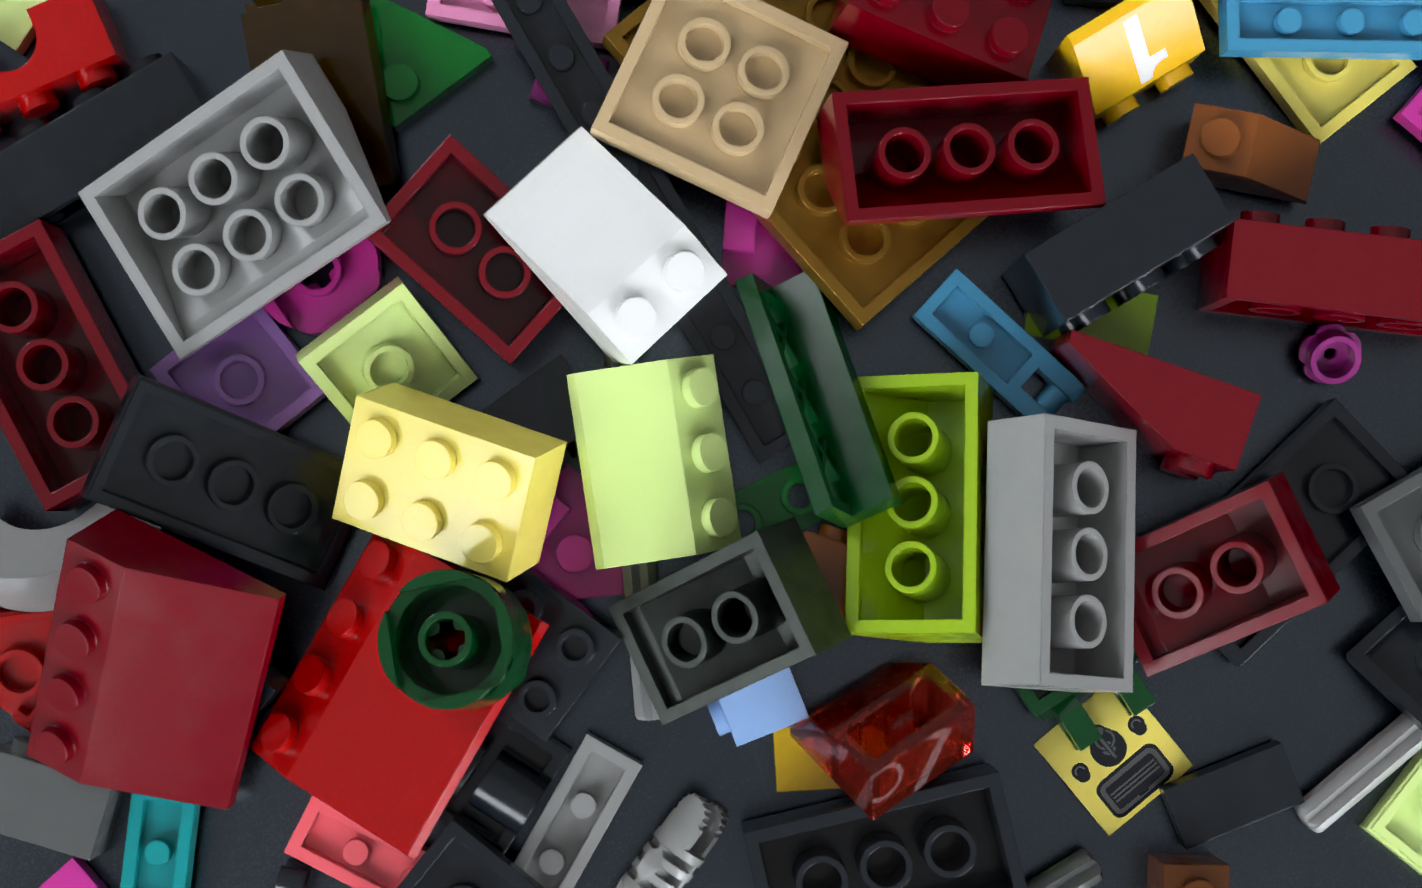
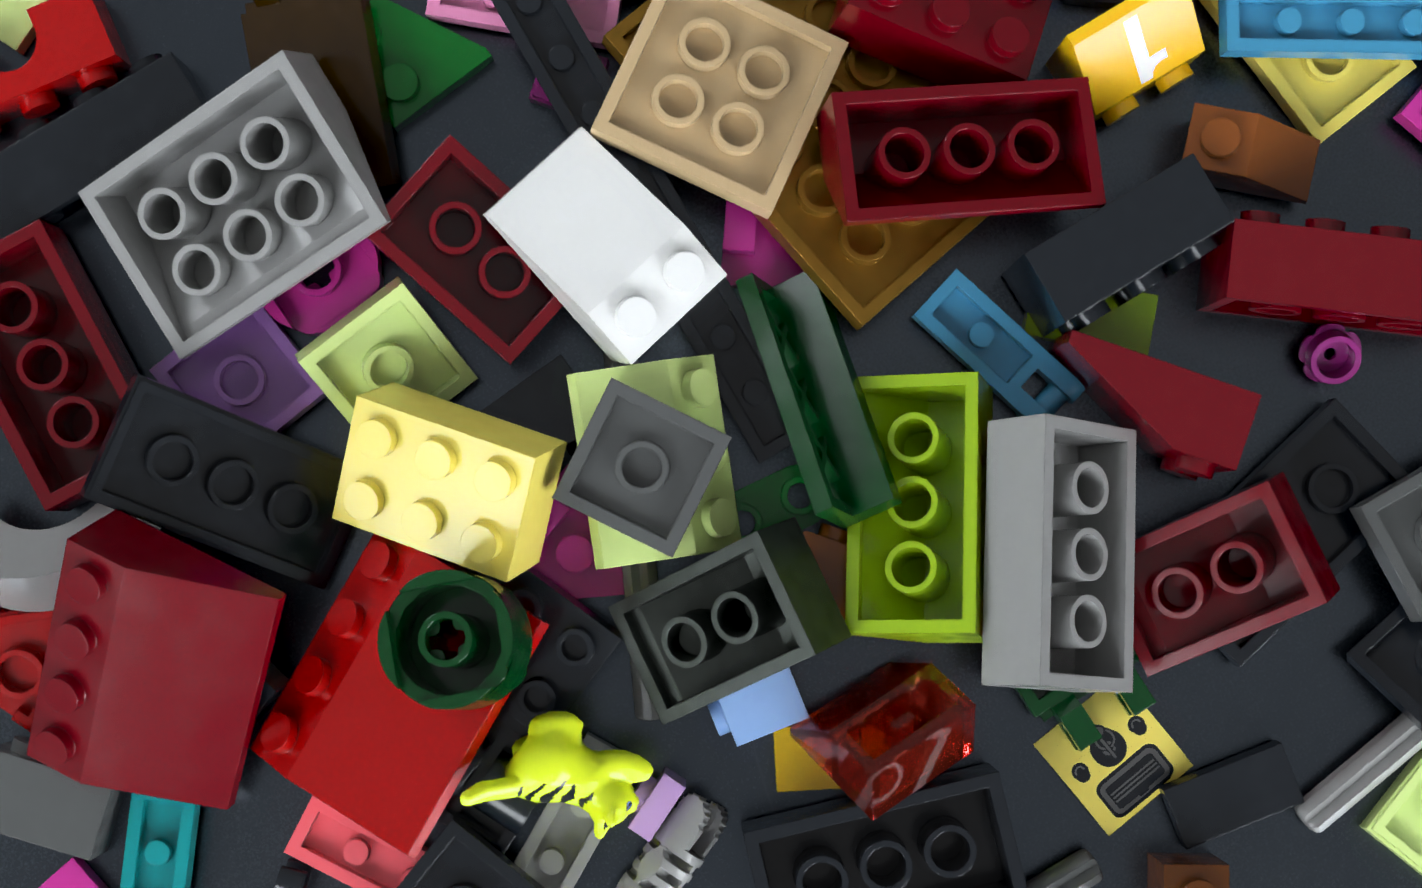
(558, 767): none -> neon yellow animal
(641, 467): none -> dark grey plate
(655, 802): none -> lavender plate

